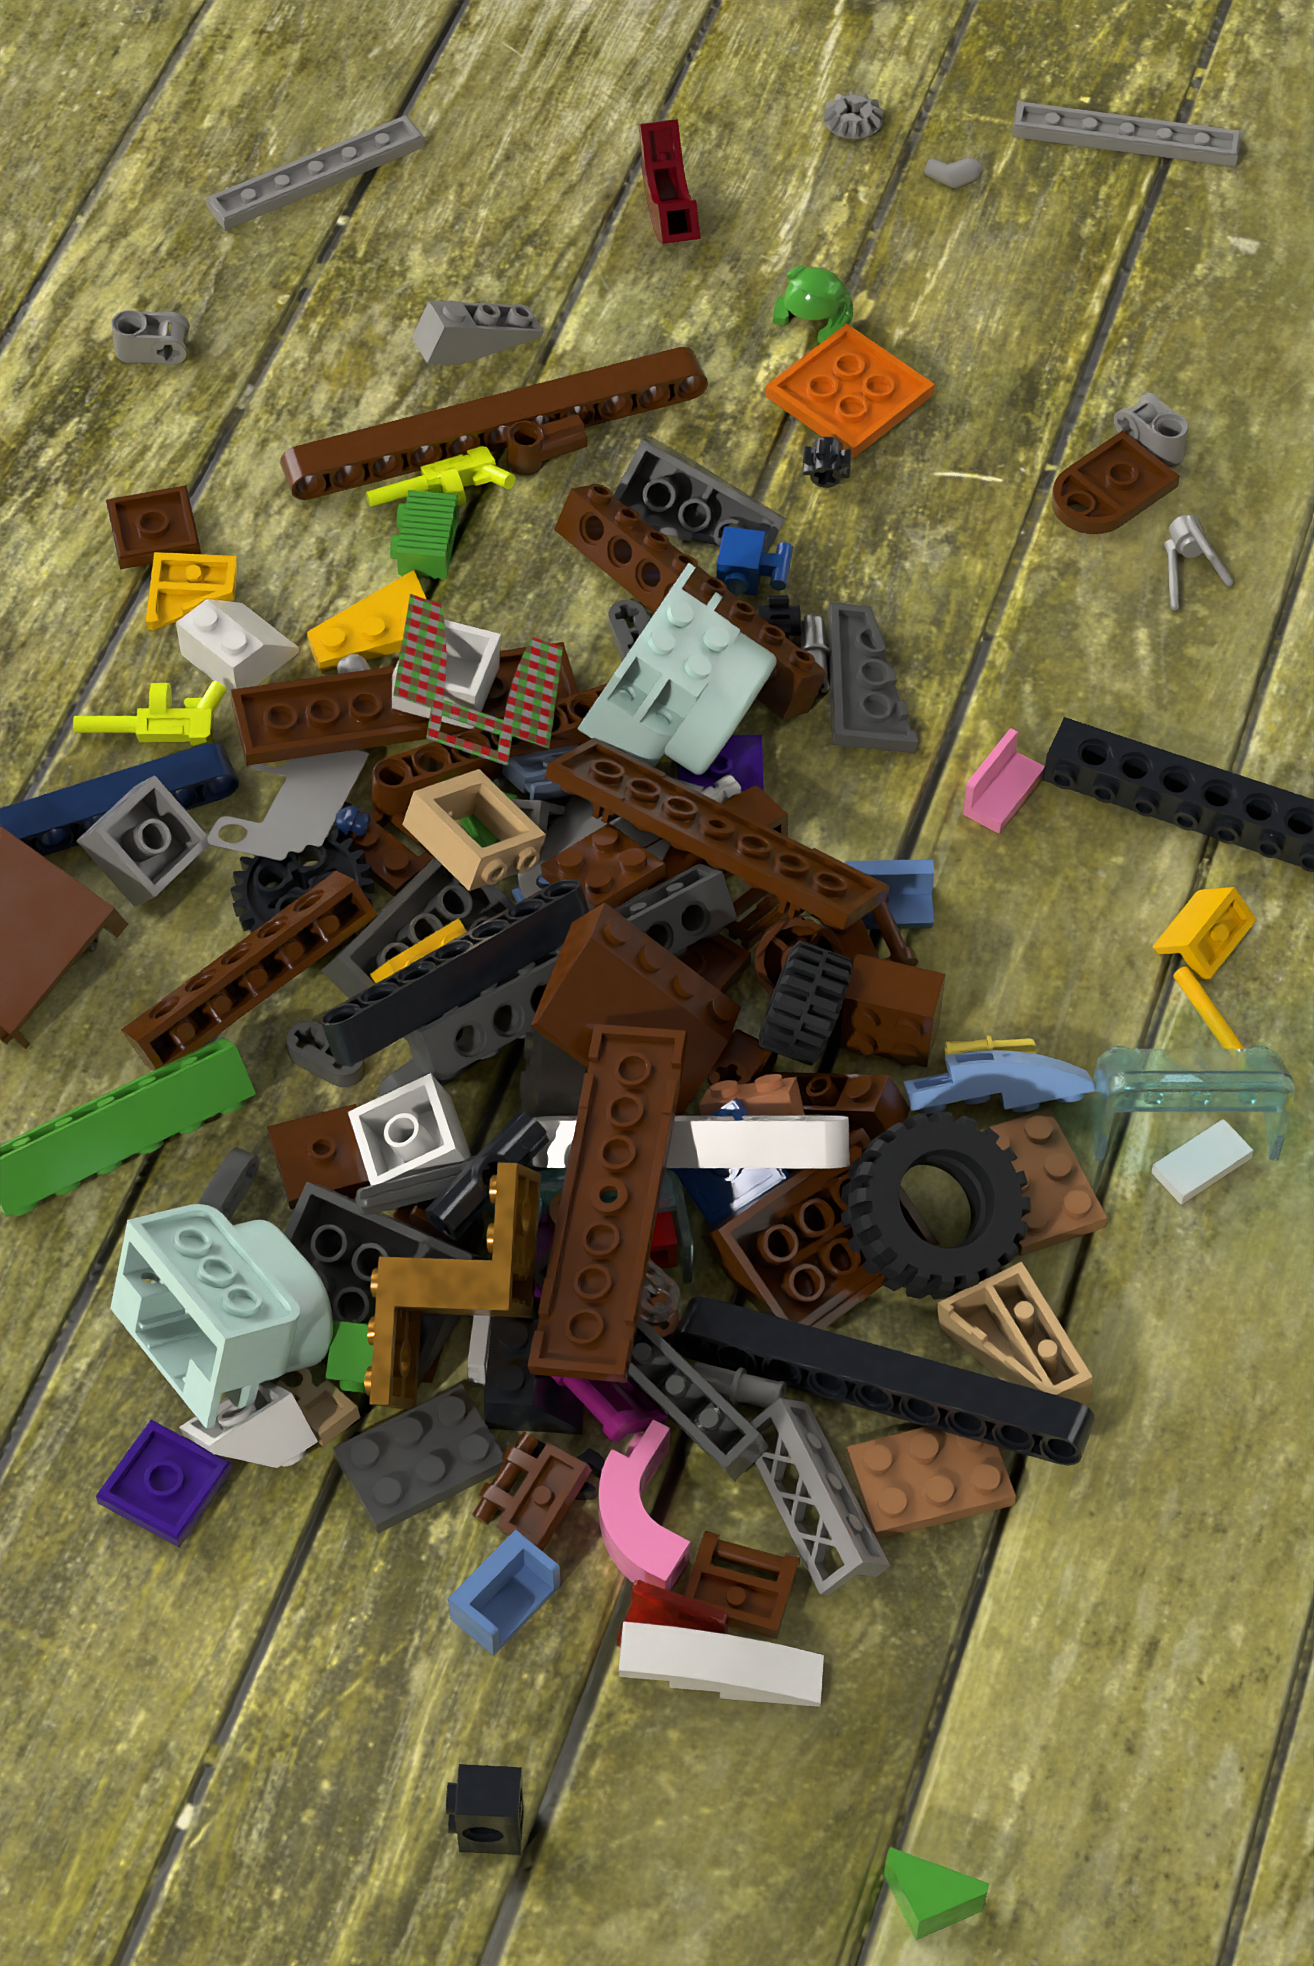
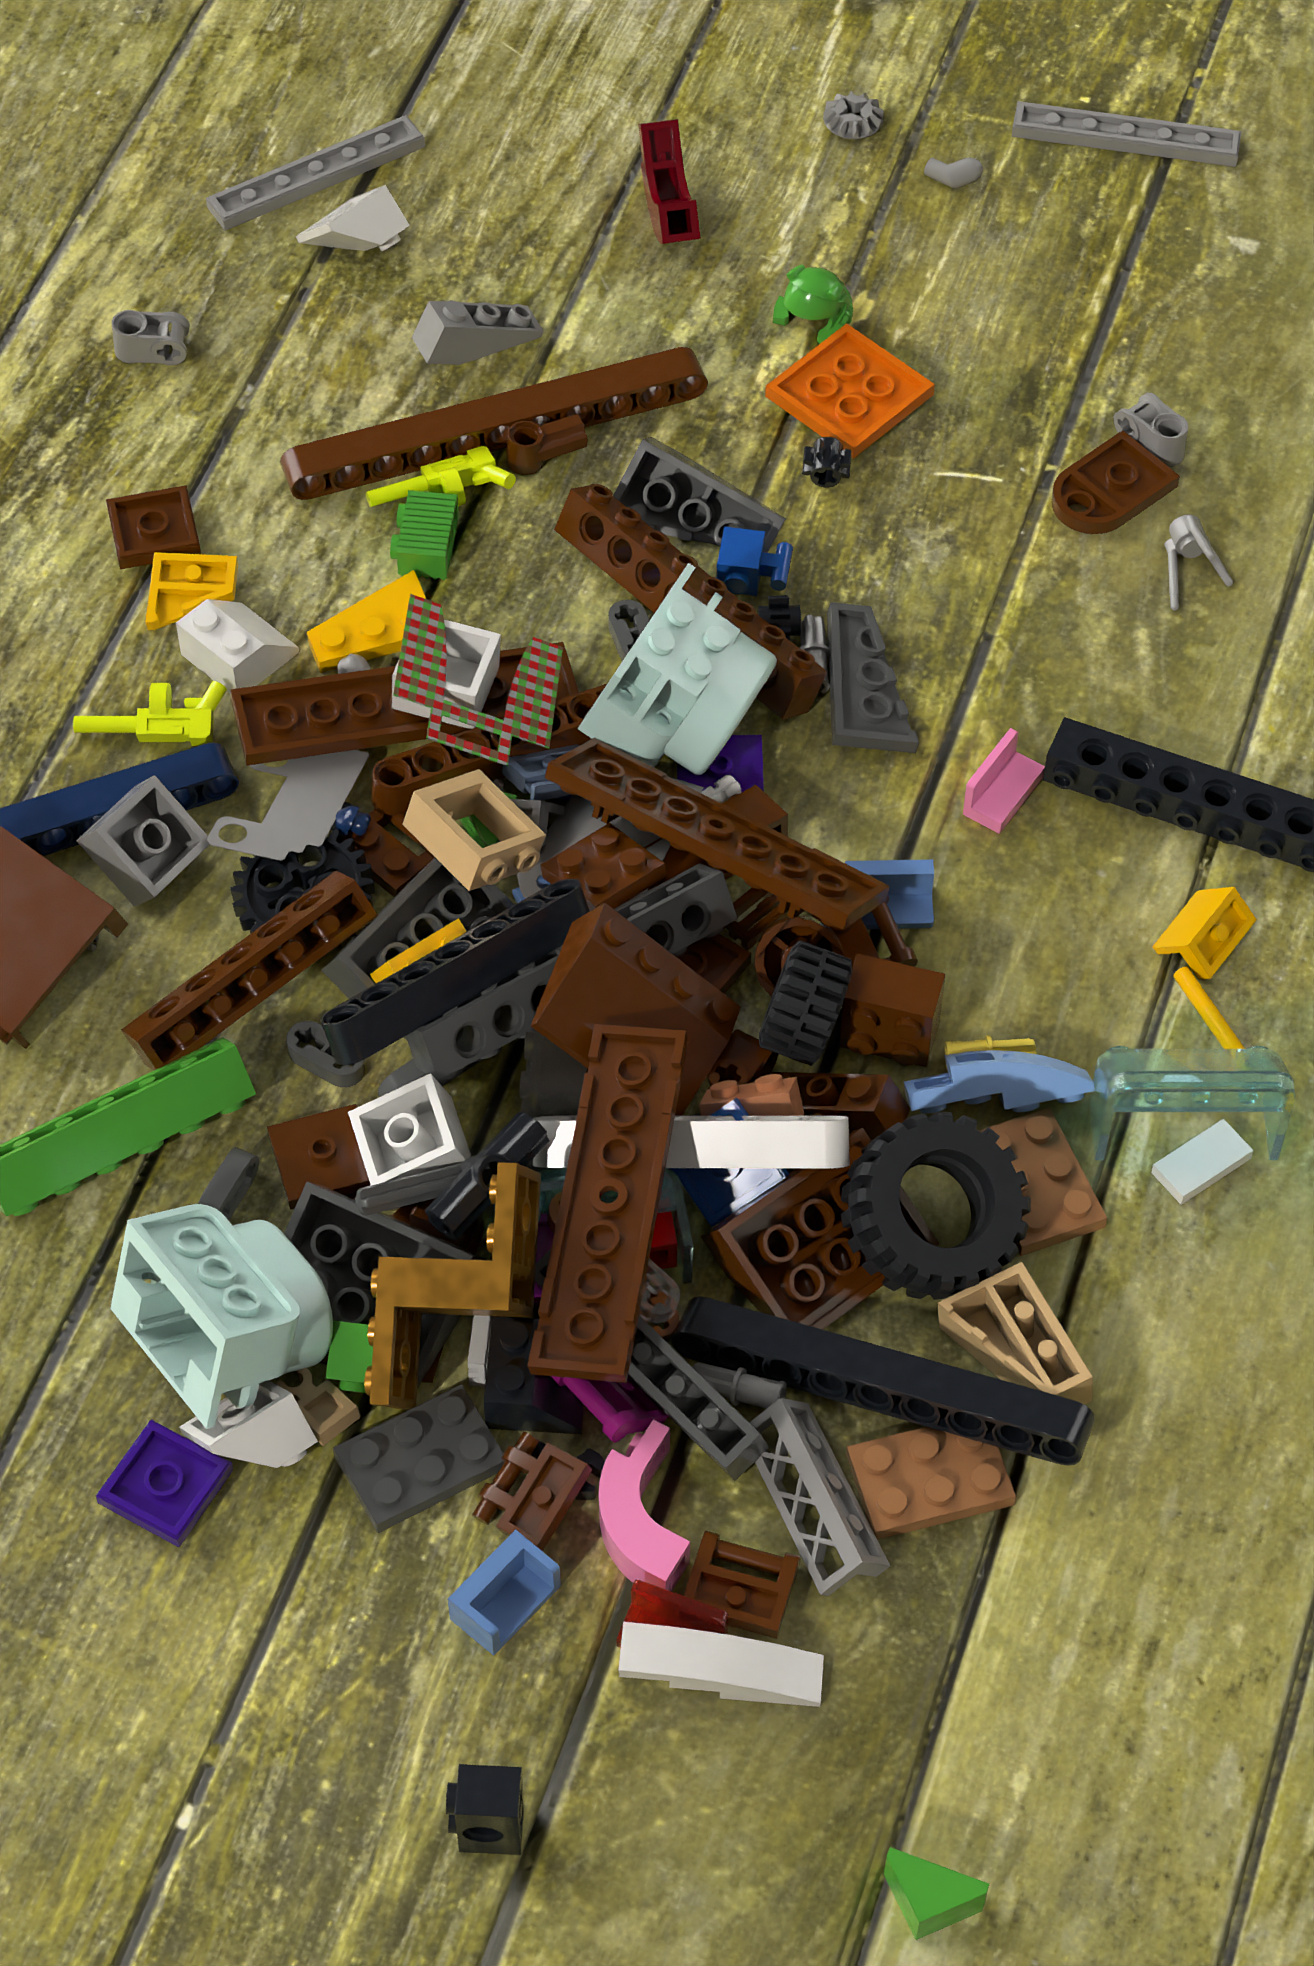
(359, 223): none -> white slope

